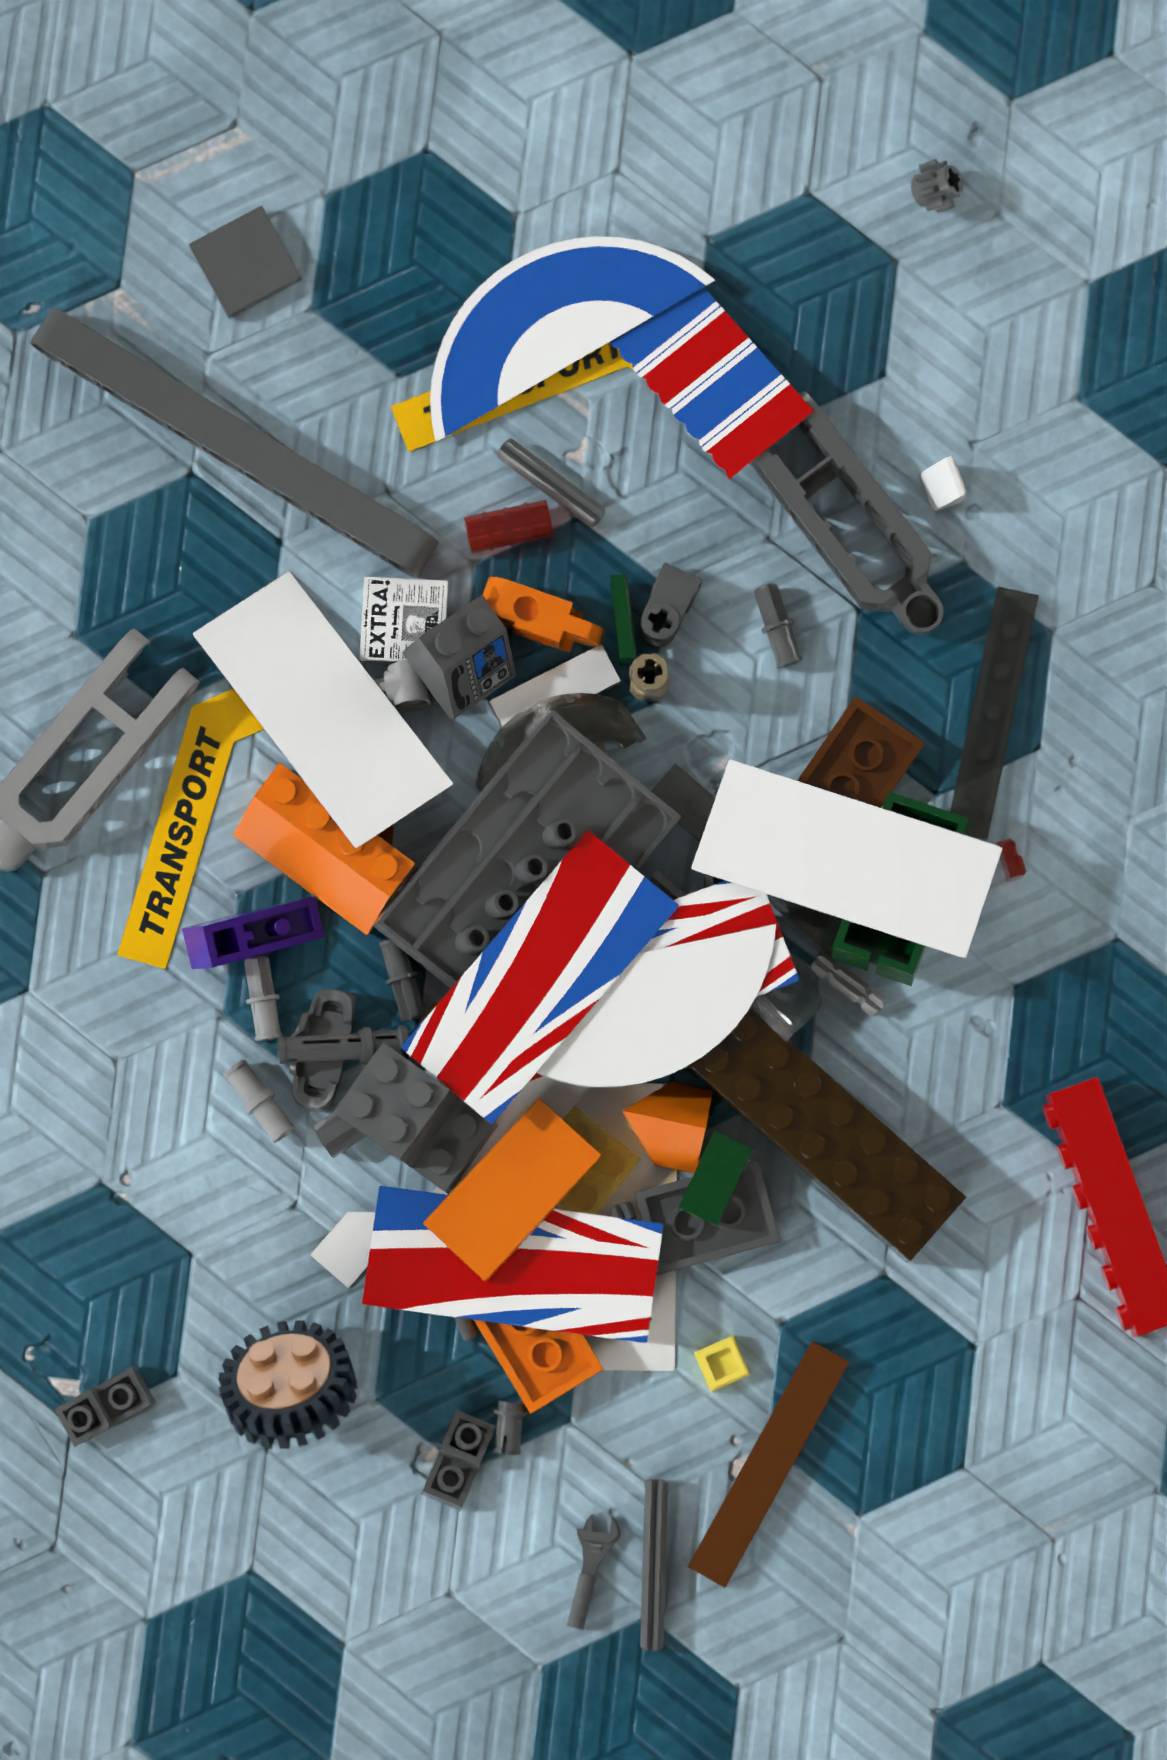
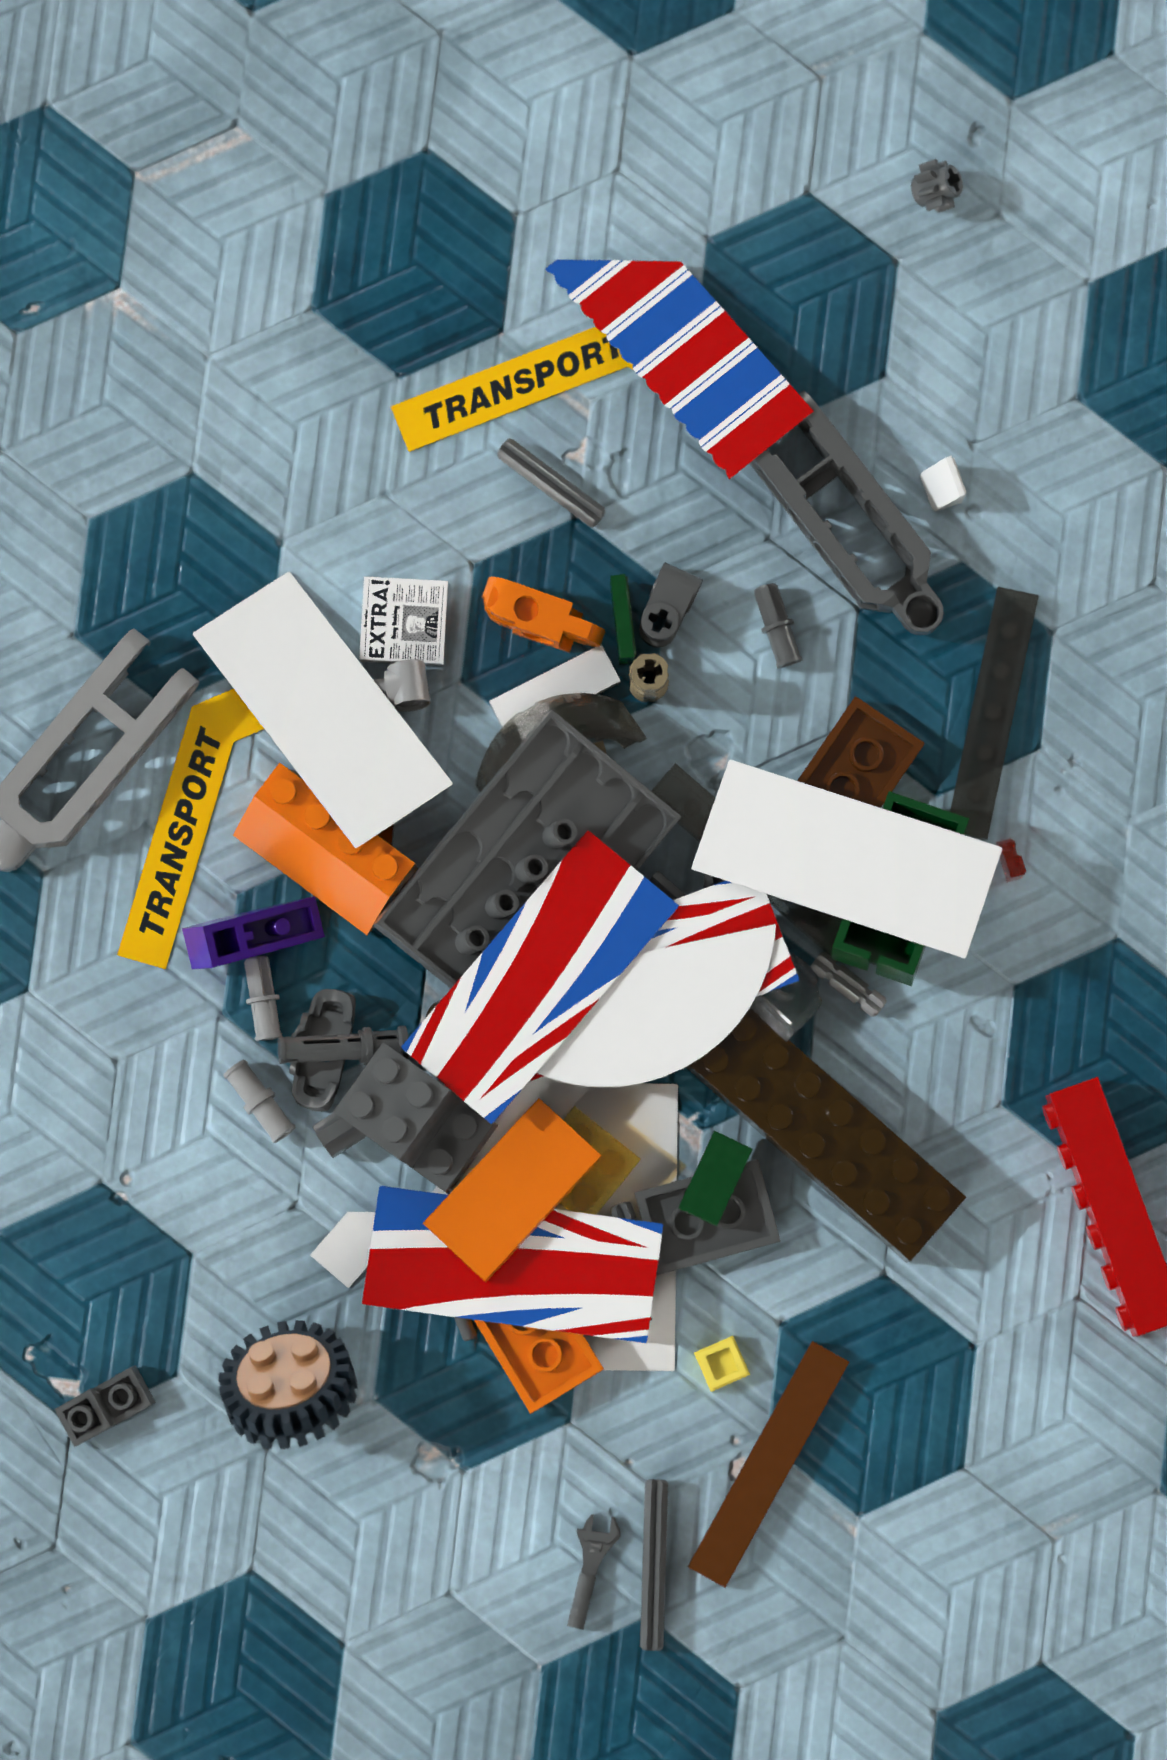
(234, 442): dark grey beam -> none
(245, 262): dark grey tile -> none
(402, 981): dark grey axle -> none
(458, 1460): dark grey slope -> none
(463, 657): dark grey slope -> none
(508, 526): clear red axle -> none
(509, 1427): dark grey pin -> none
(548, 315): blue sticker -> none
(672, 1125): orange slope -> none

